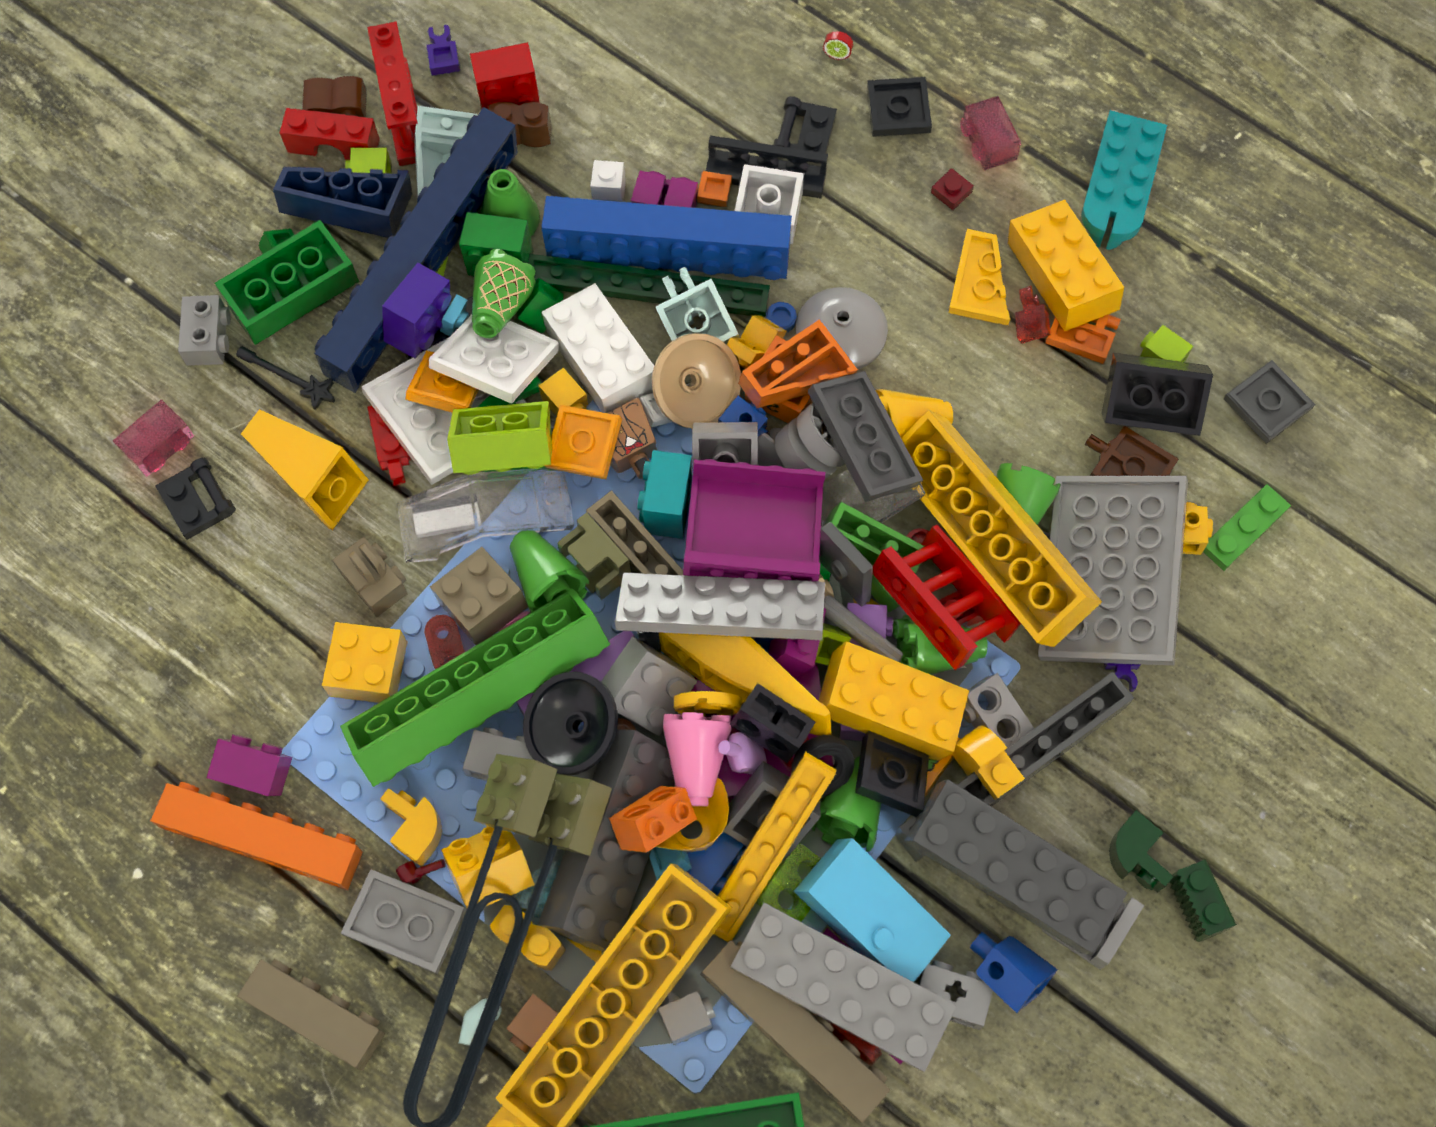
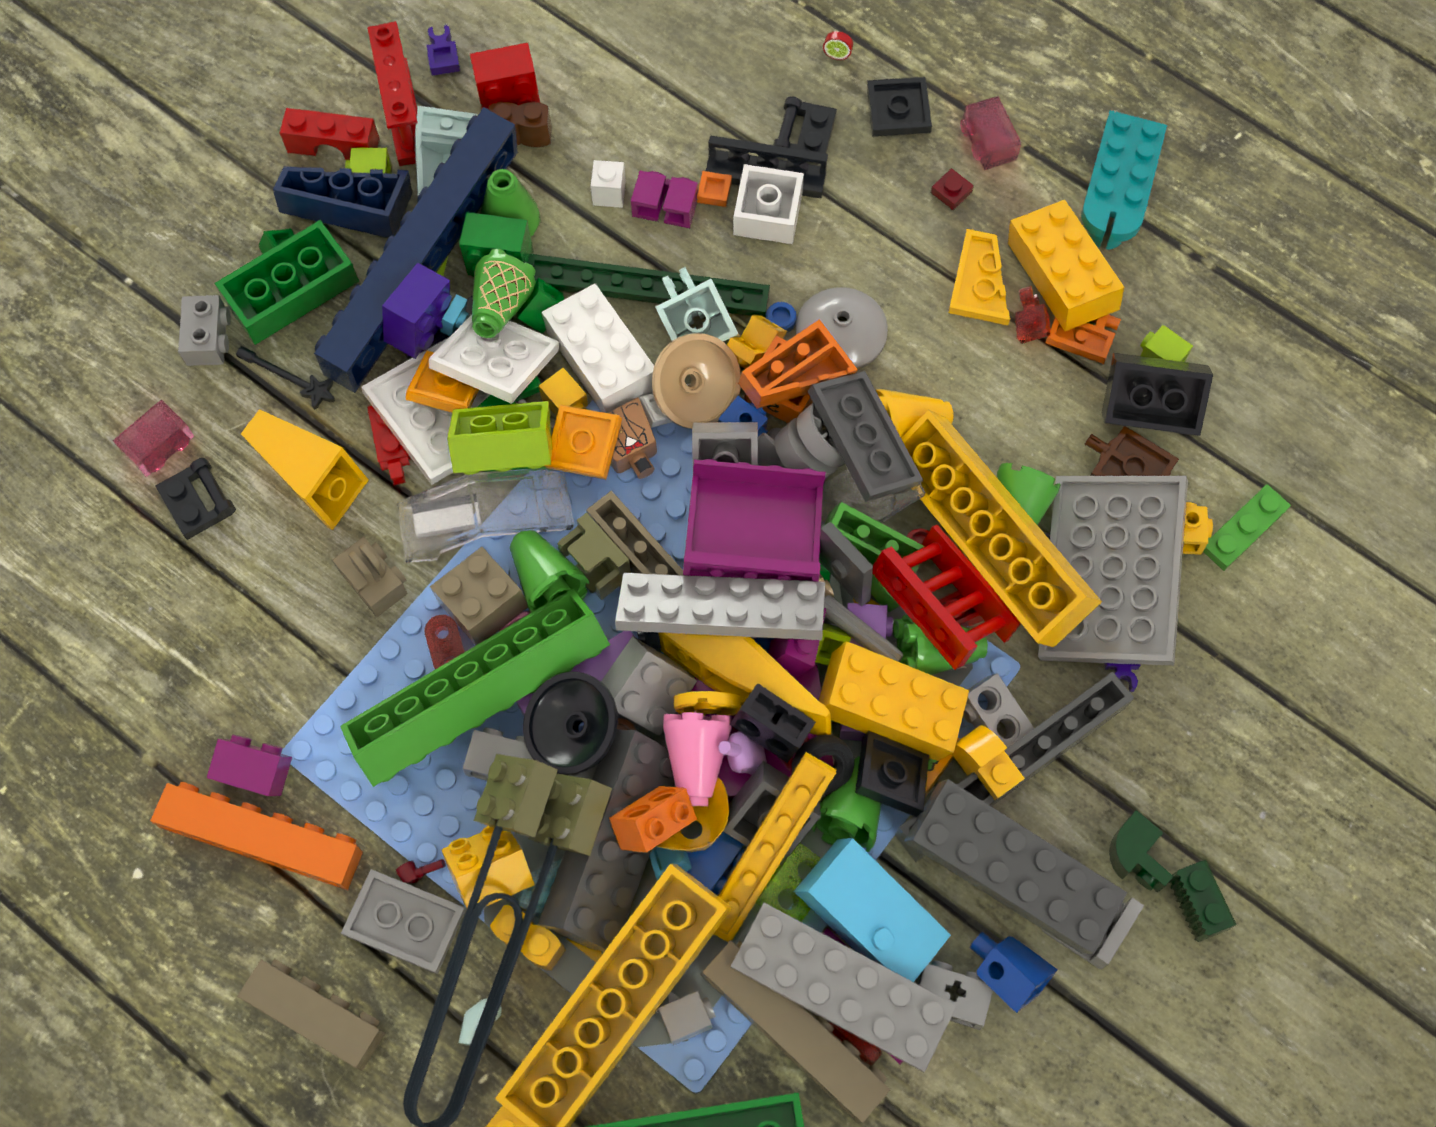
(338, 96): reddish brown brick -> none
(364, 662): yellow brick -> none
(421, 829): yellow brick -> none
(531, 1023): medium nougat brick -> none
(666, 494): teal brick -> none
(667, 237): blue brick -> none
(1269, 401): dark grey plate -> none

